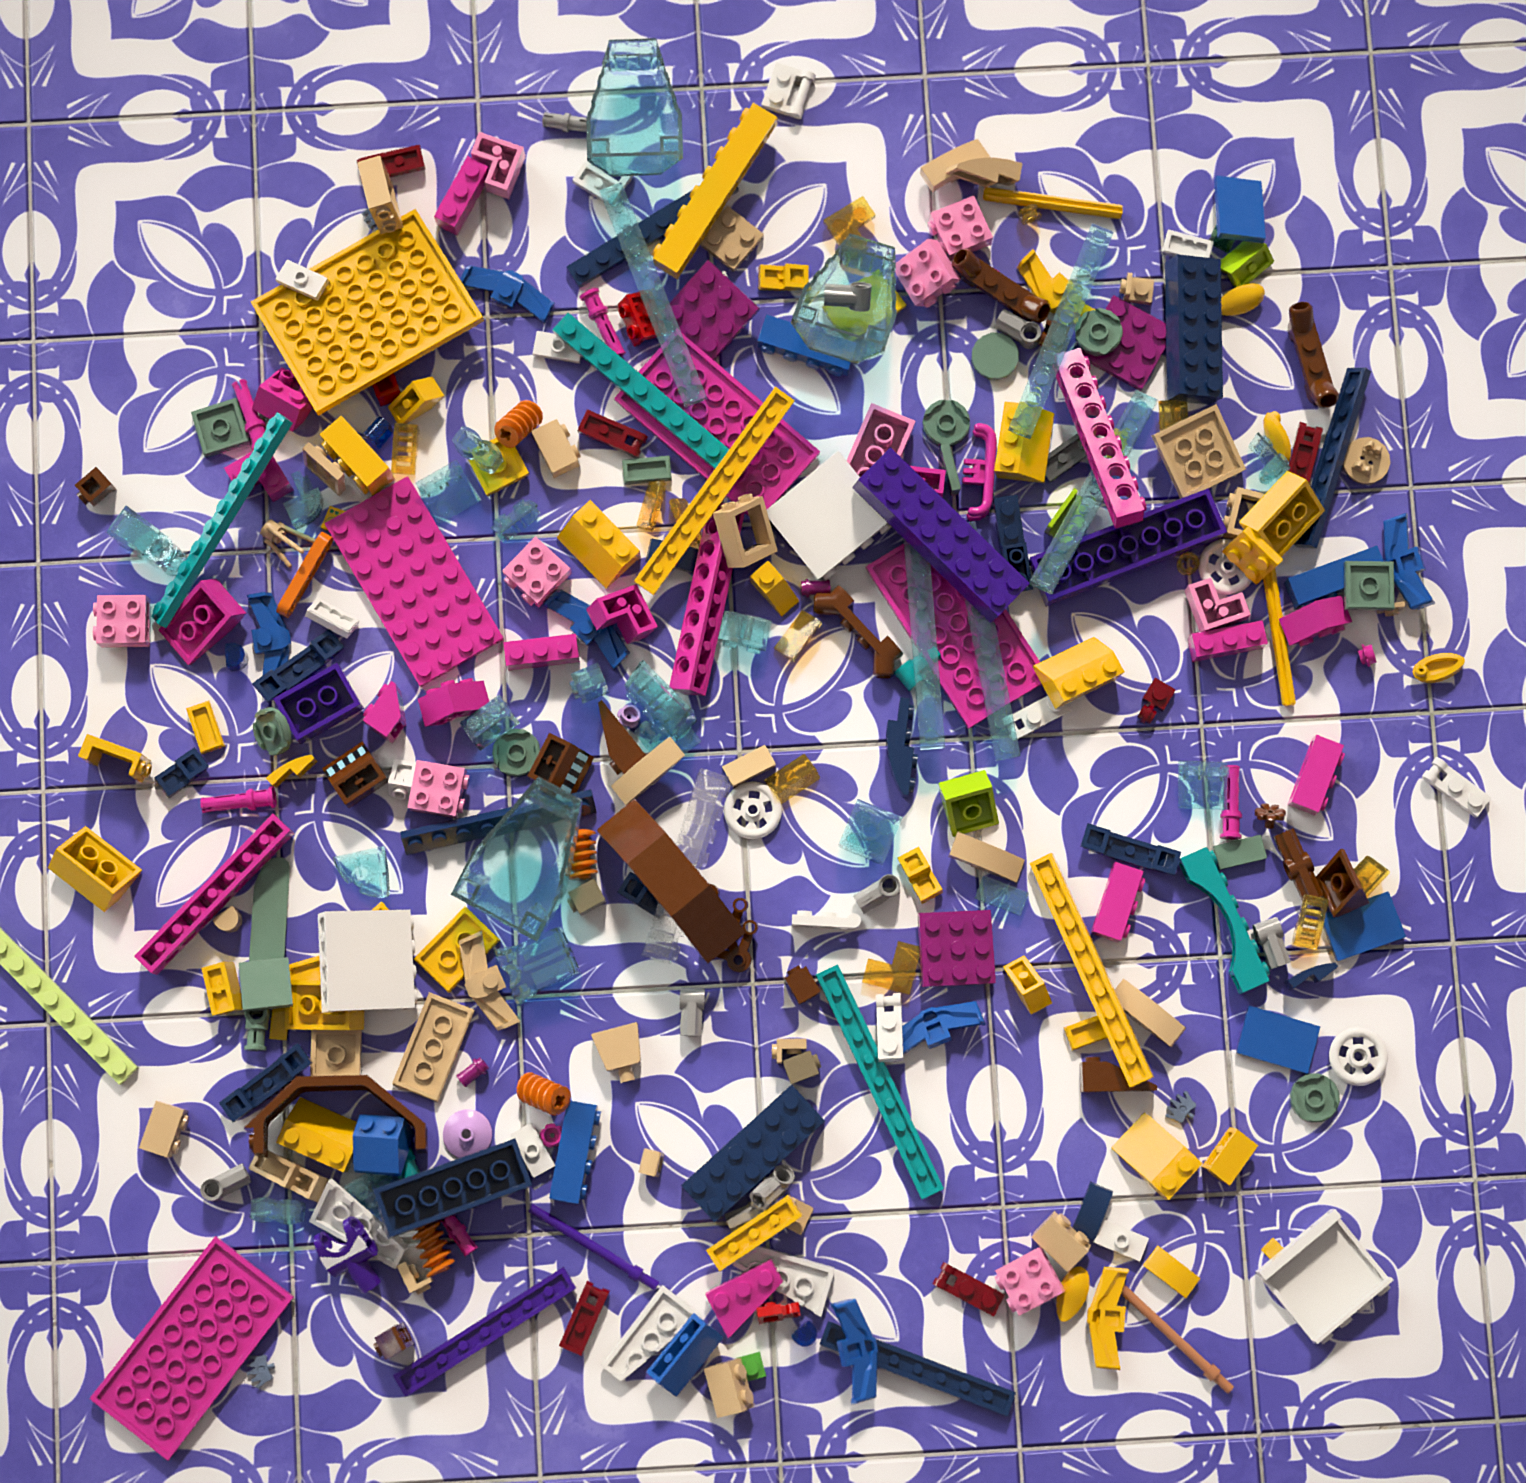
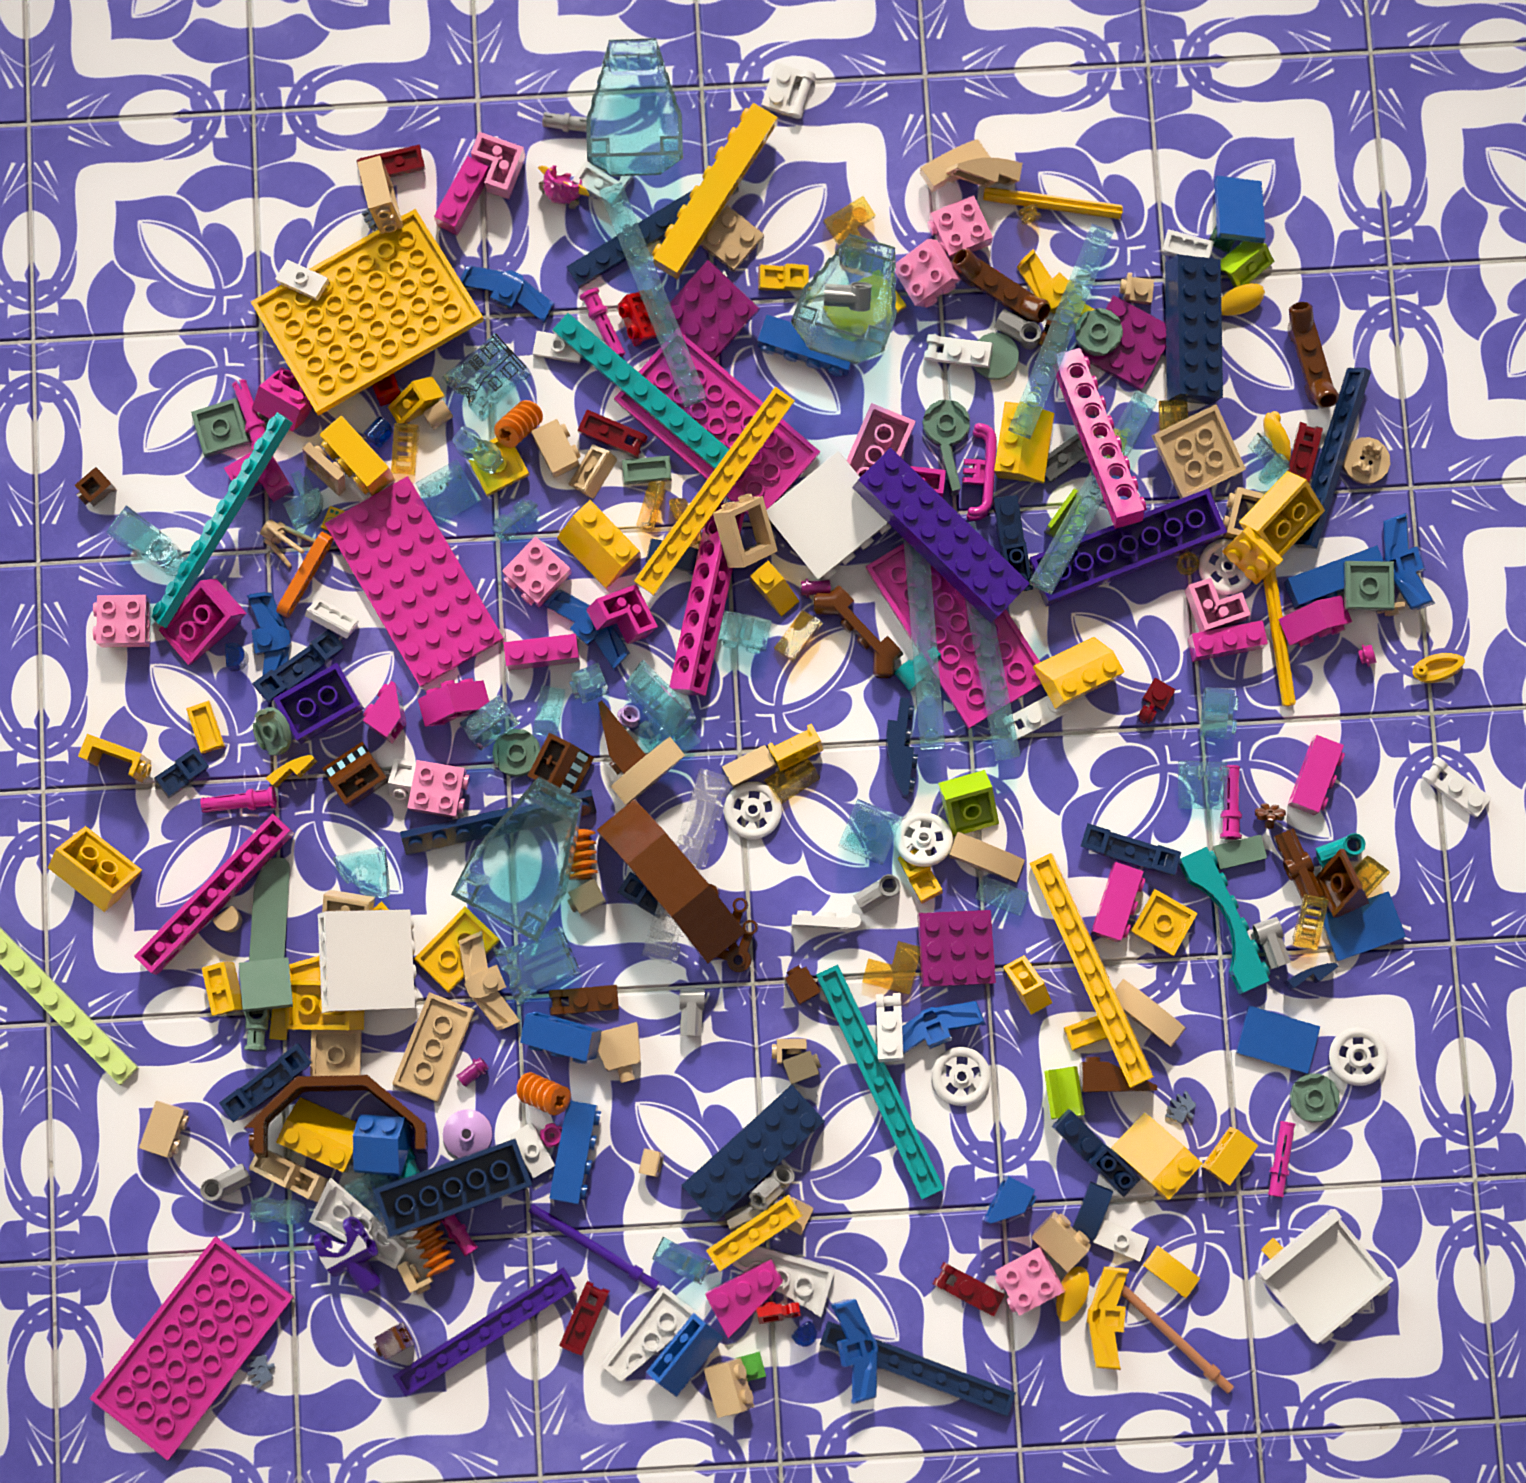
(345, 901): none -> tan slope
(437, 414): none -> tan brick
(487, 376): none -> clear light blue piece
(549, 711): none -> clear light blue plate
(560, 187): none -> dark pink hair
(560, 1037): none -> blue brick
(584, 999): none -> reddish brown plate
(593, 471): none -> tan slope
(682, 1260): none -> clear light blue slope
(796, 748): none -> yellow hinge
(921, 858): none -> white plate
(940, 1081): none -> white plate
(959, 351): none -> white plate
(1010, 1200): none -> blue slope
(1064, 1091): none -> lime panel
(1095, 1153): none -> dark blue slope
(1163, 922): none -> yellow plate
(1218, 713): none -> clear light blue brick
(1286, 1129): none -> dark pink pin
(1327, 851): none -> teal piece

